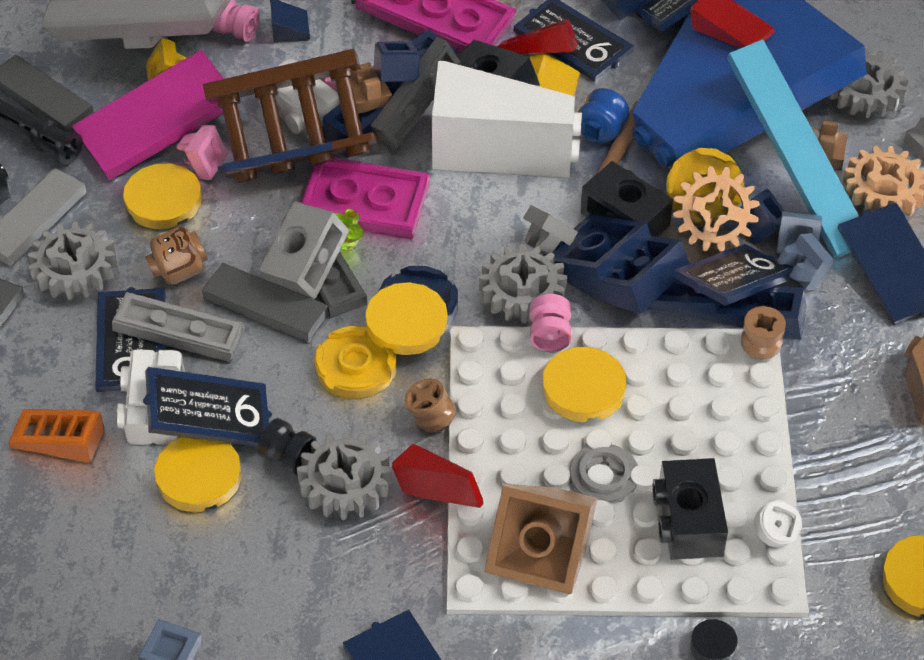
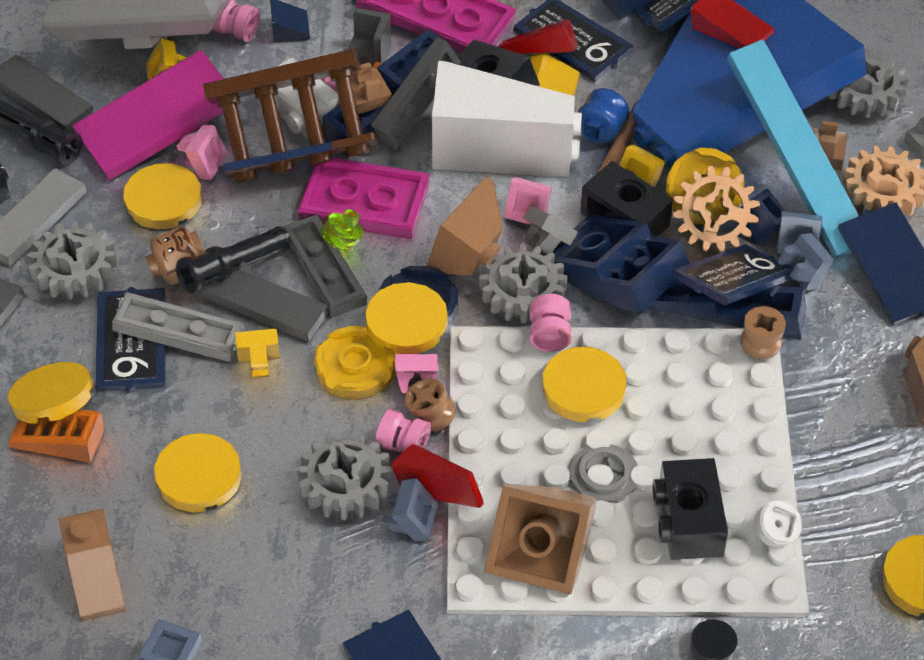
(50, 392): none -> yellow tile
(92, 564): none -> medium nougat slope
(133, 413): white brick -> none
(205, 407): piece -> none
(220, 262): none -> black pin
(257, 348): none -> yellow tile
(284, 444): black wheel -> none
(304, 249): light grey brick -> none
(371, 36): none -> dark grey panel
(396, 61): dark blue slope -> none
(398, 433): none -> bright pink wheel
(412, 511): none -> sand blue tile
(415, 365): none -> bright pink tile
(469, 233): none -> medium nougat slope
(522, 195): none -> bright pink tile
(642, 164): none -> yellow tile

